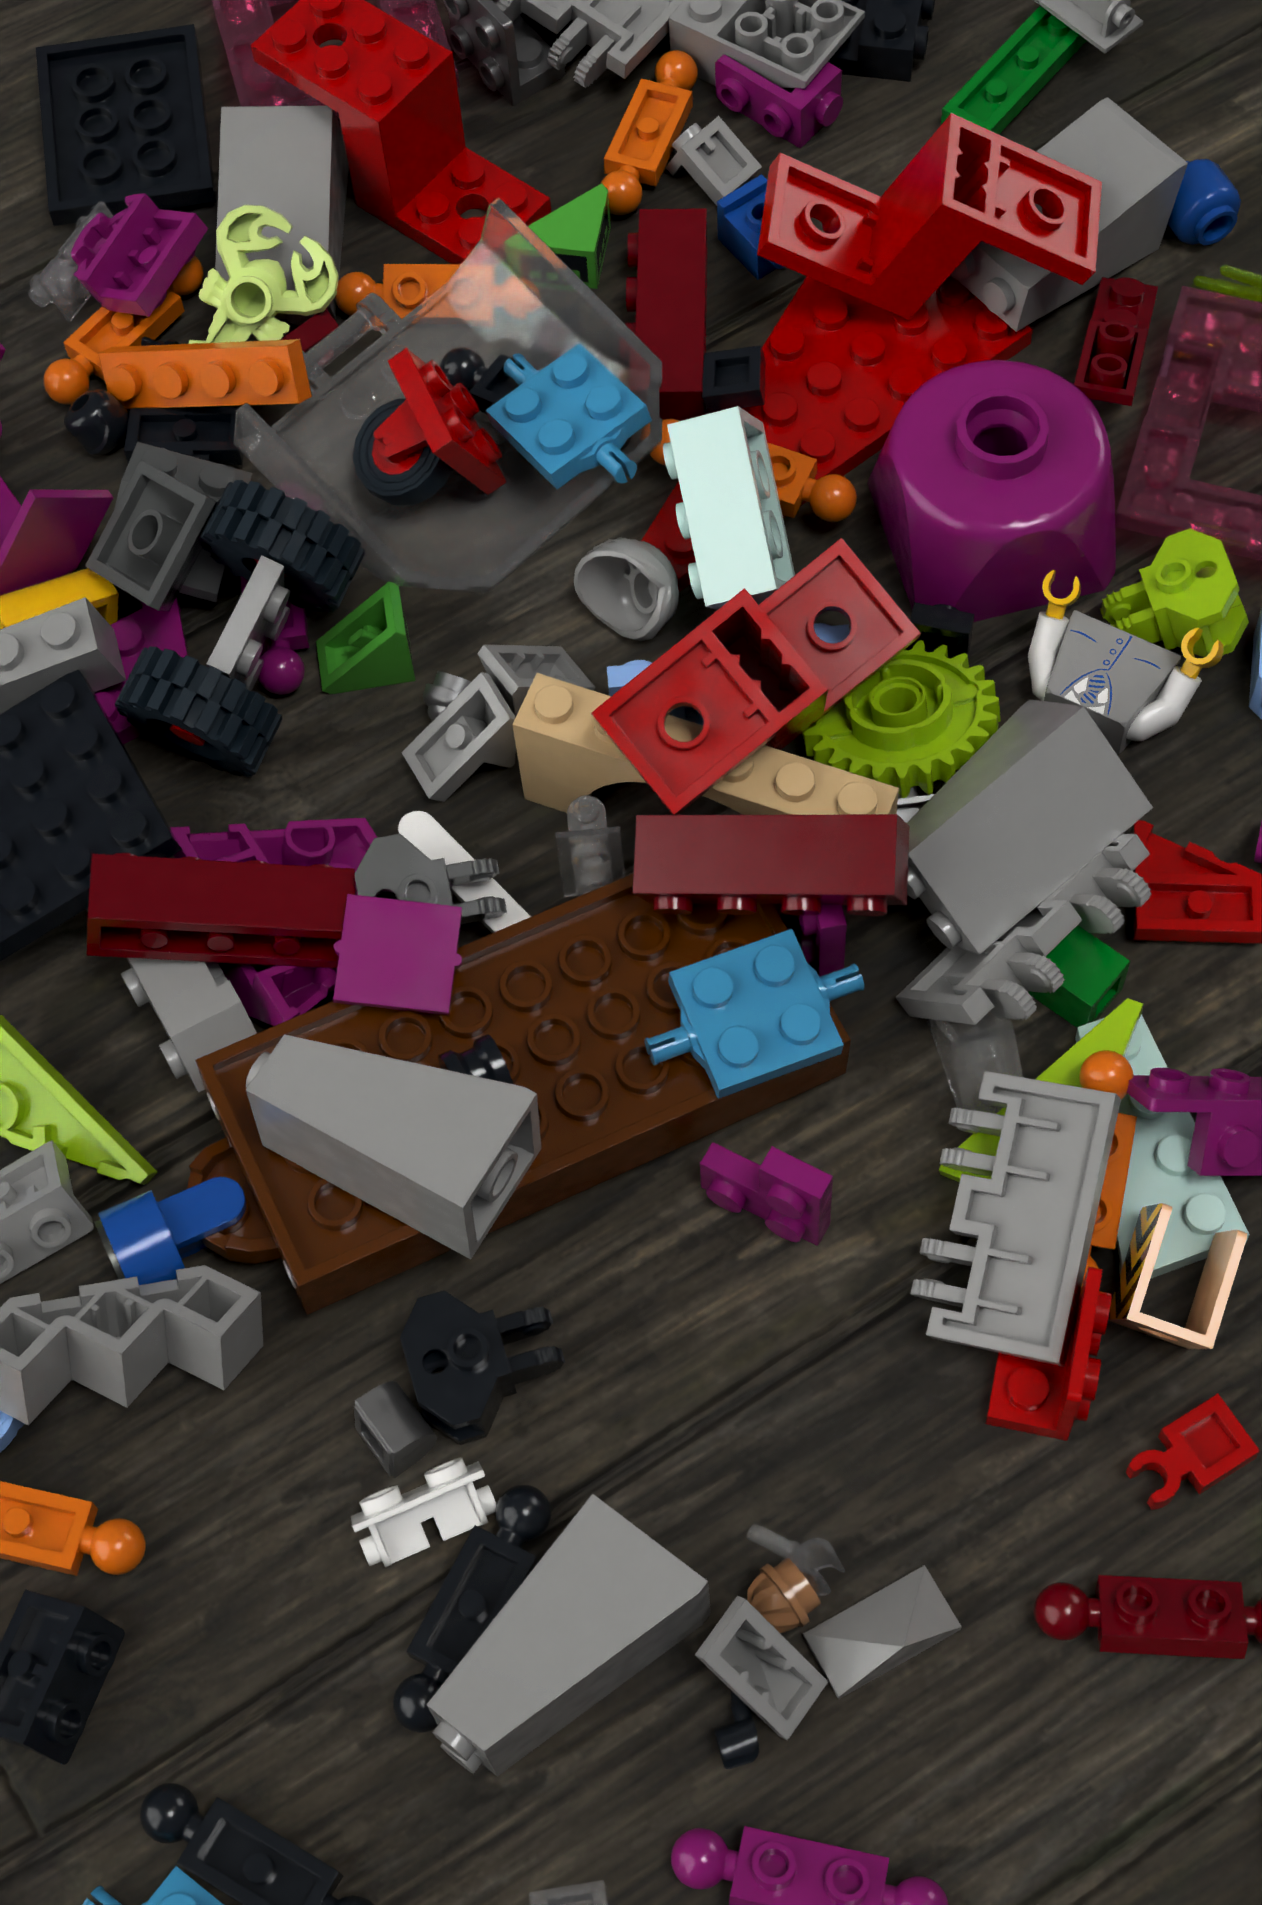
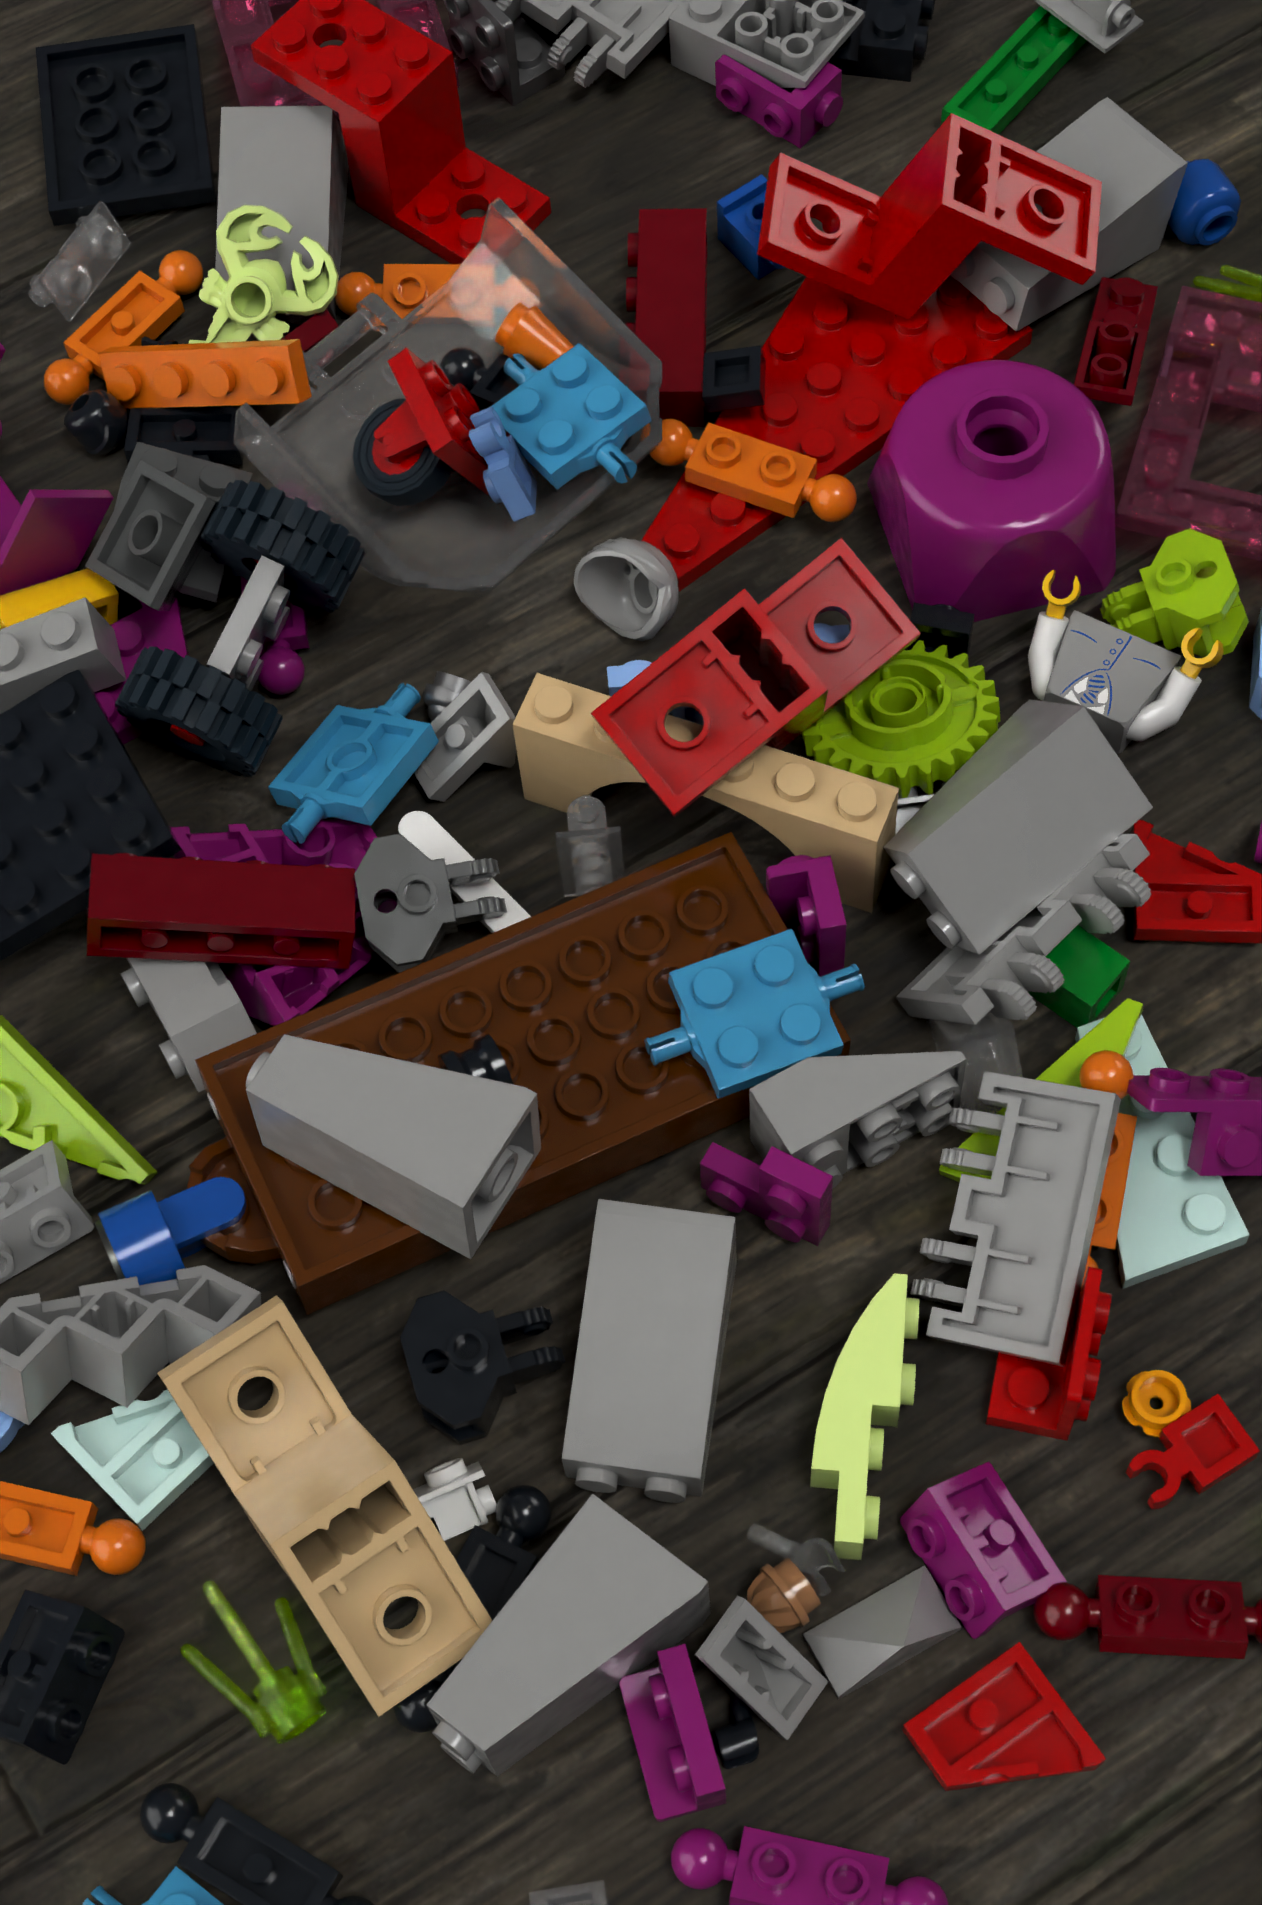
(135, 254): magenta slope -> none
(139, 1455): none -> light aqua wing
(286, 1701): none -> clear neon green plant
(328, 1504): none -> tan bracket
(353, 764): none -> dark azure plate
(367, 646): bright green slope -> none
(392, 1427): flat silver brick -> none
(398, 954): magenta piece -> none
(507, 474): none -> medium blue plate
(516, 666): light grey slope -> none
(532, 335): none -> orange cone
(579, 233): bright green slope -> none
(648, 131): orange plate -> none
(650, 1350): none -> light grey slope
(673, 1737): none -> magenta bracket
(713, 159): light grey bracket -> none
(728, 506): light aqua brick -> none
(772, 861): dark red brick -> none
(854, 1106): none -> light grey slope
(864, 1392): none -> yellowish green slope
(979, 1548): none -> magenta bracket
(1002, 1728): none -> red wing
(1152, 1385): none -> light orange plate
(1211, 1291): light nougat piece -> none

